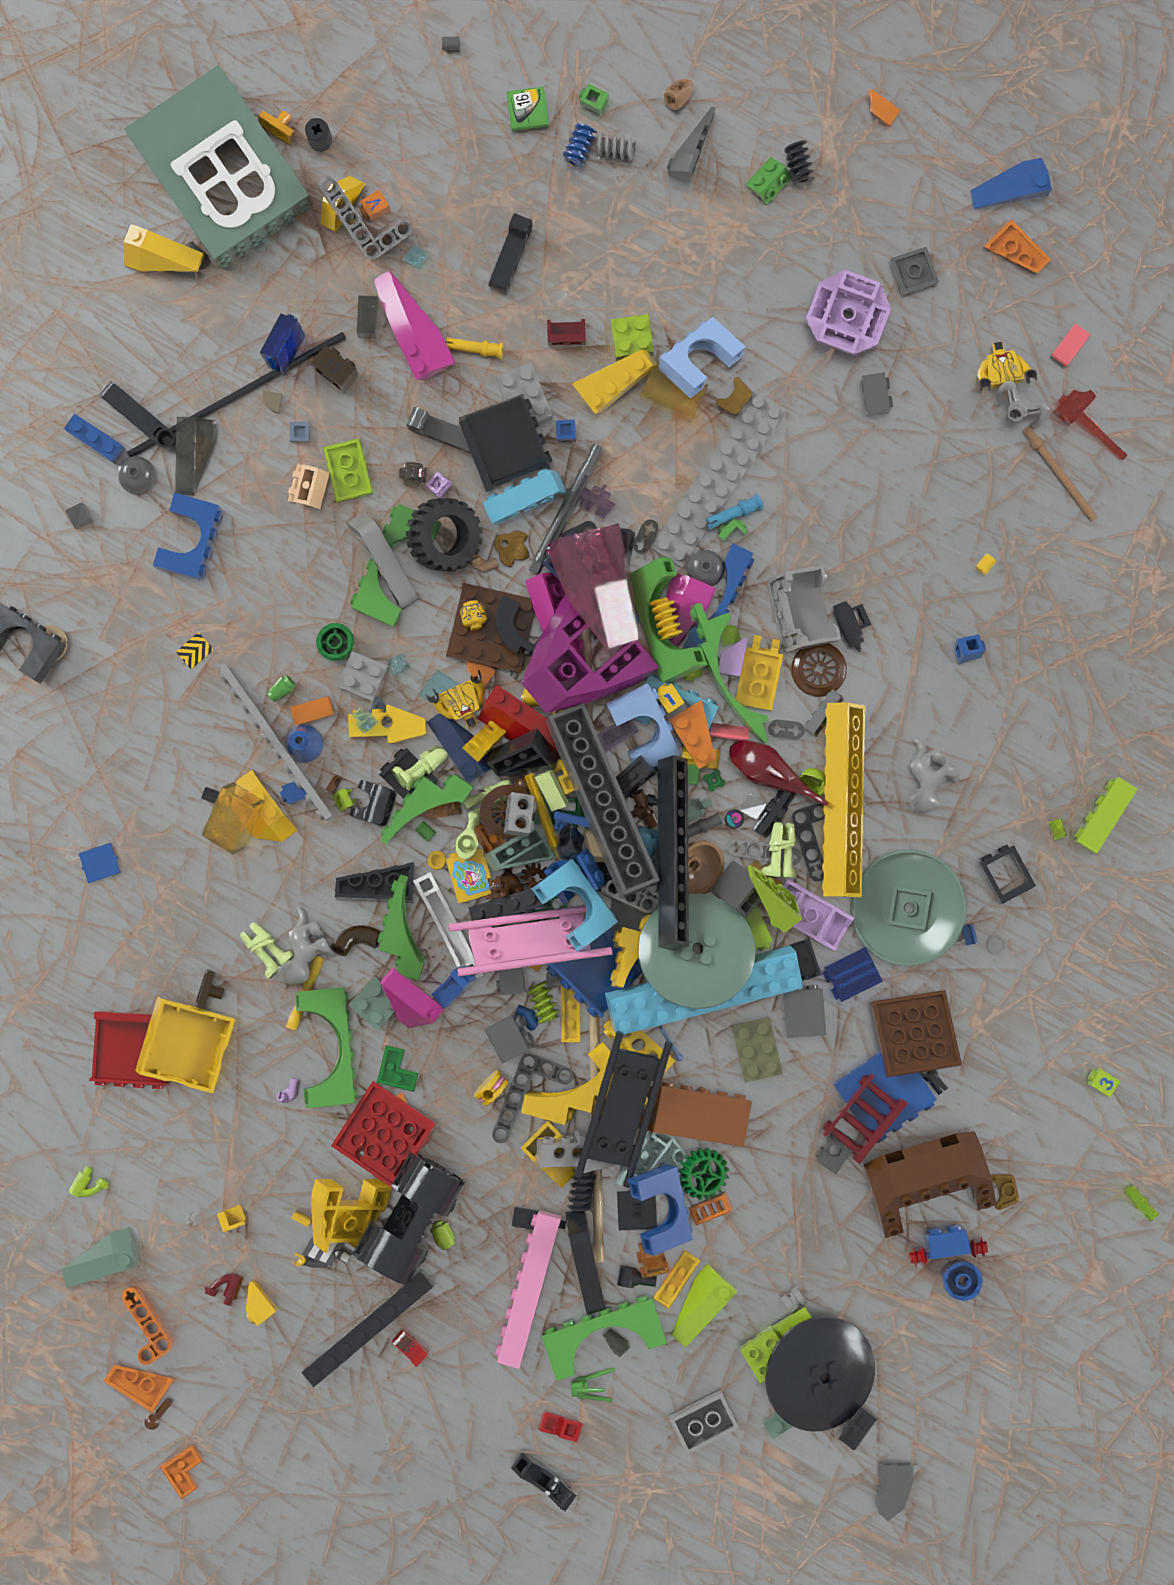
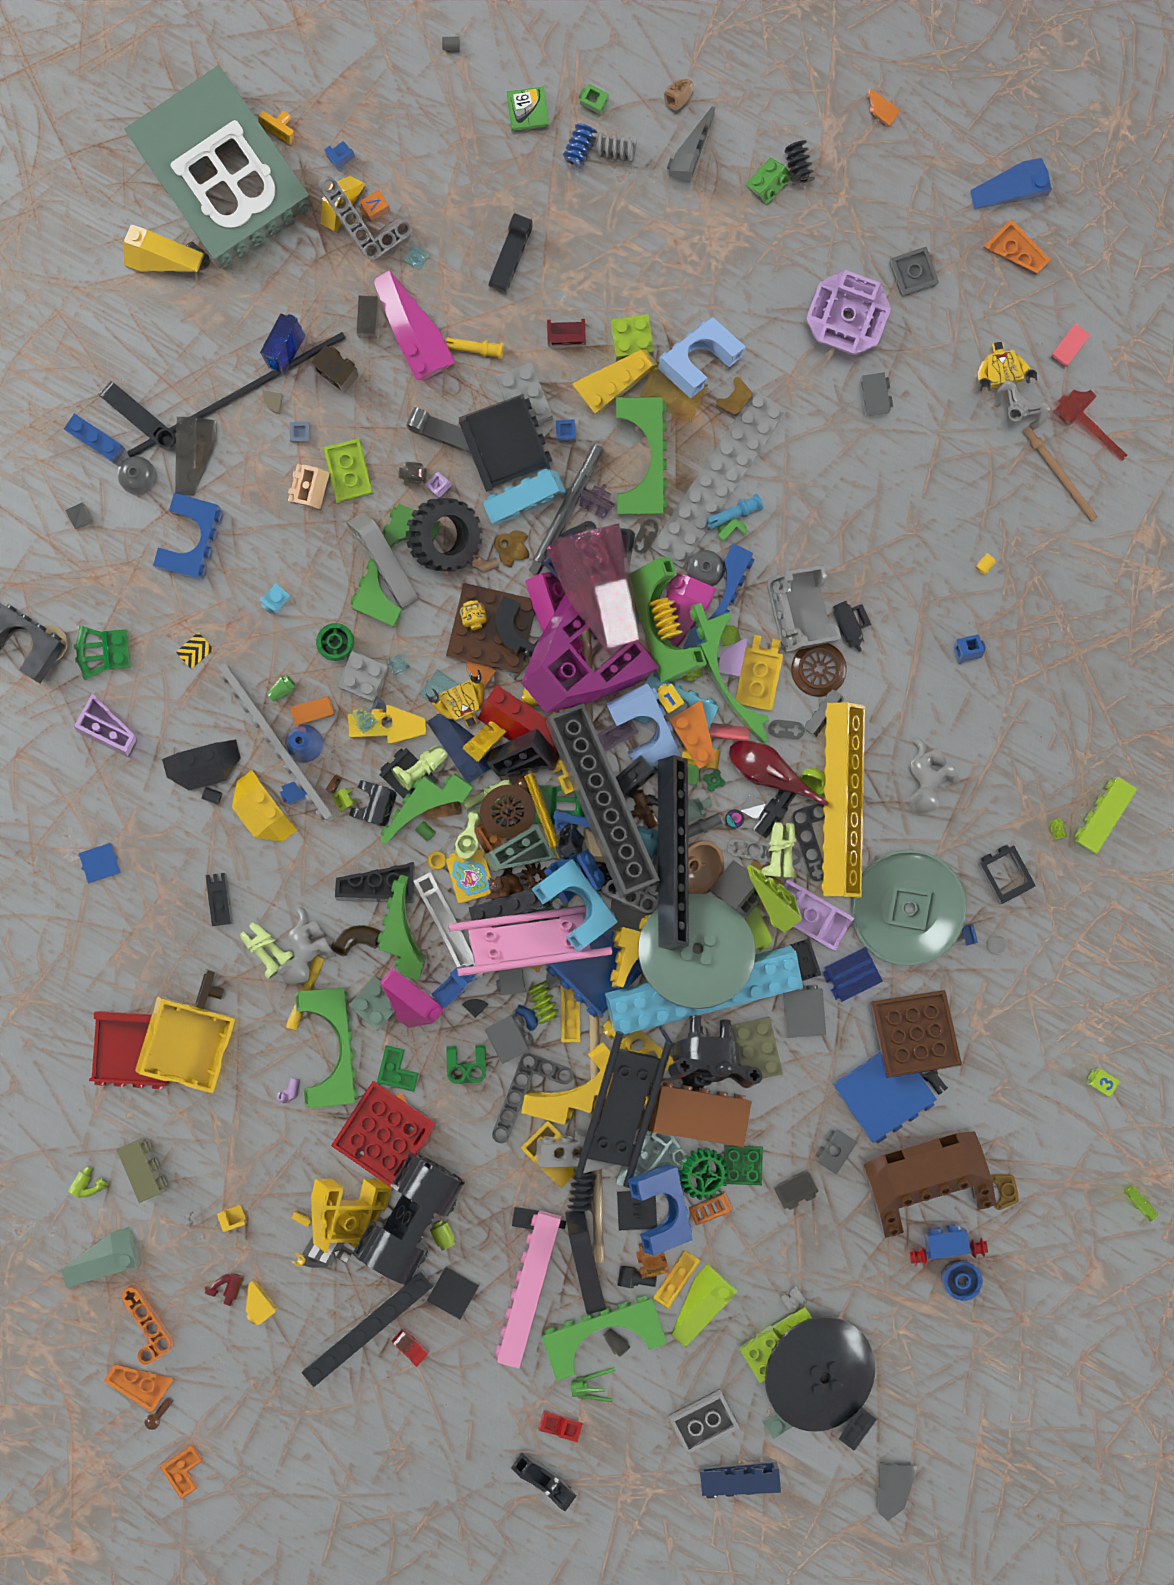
(103, 727): none -> lavender wedge
(114, 651): none -> green plate
(142, 1169): none -> olive piece
(202, 764): none -> black wedge
(218, 900): none -> black hinge
(232, 818): clear yellow piece -> none
(274, 599): none -> medium azure bracket
(318, 134): black piece -> none
(339, 155): none -> blue panel
(451, 1053): none -> green piece
(453, 1292): none -> black tile
(475, 1006): none -> black tile
(491, 1088): yellow head -> none
(514, 813): light grey brick -> none
(552, 790): yellowish green tile -> none
(648, 494): none -> bright green arch
(710, 1059): none -> black piece
(740, 1479): none -> dark blue wedge
(744, 1164): none -> green tile
(796, 1189): none -> clear smoke brick
(883, 1121): dark red fence -> none

